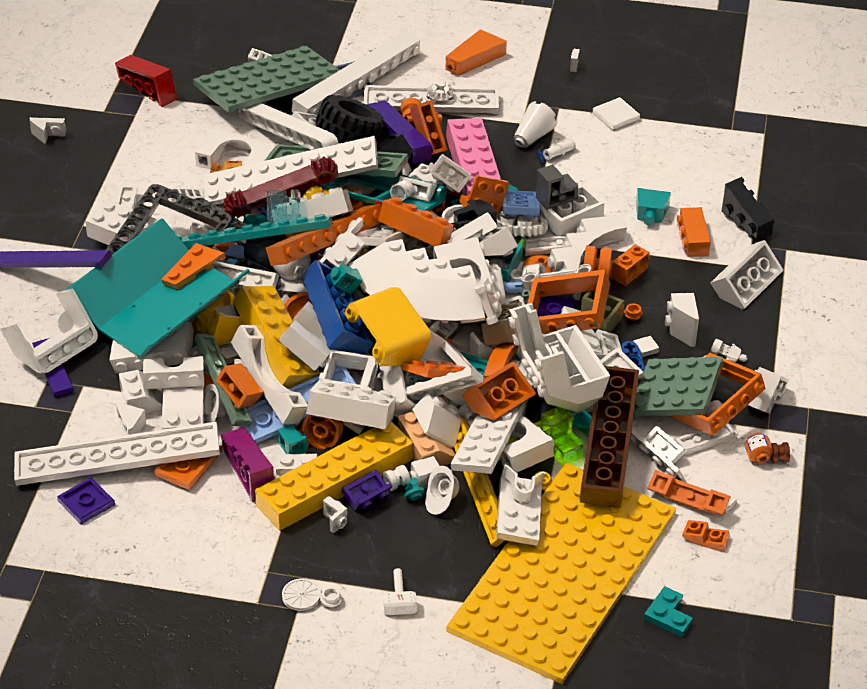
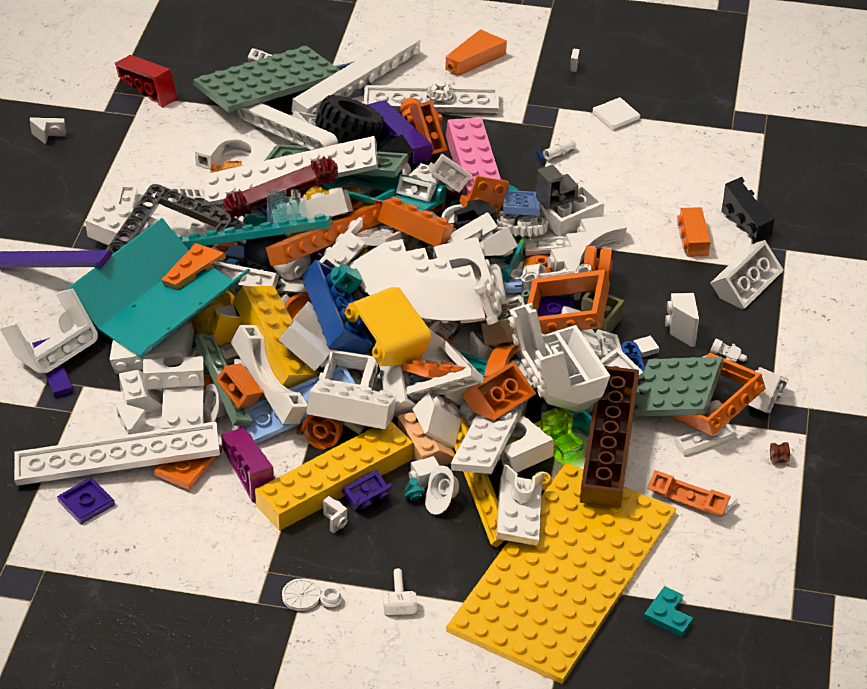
(288, 462): white plate -> none
(292, 440): teal brick -> none
(397, 477): white wheel -> none
(402, 190): white wheel -> none
(535, 123): white cone -> none
(630, 265): orange brick -> none
(633, 312): orange plate -> none
(652, 205): teal torso -> none
(662, 447): white bracket -> none
(701, 534): orange slope -> none
(758, 447): orange head -> none

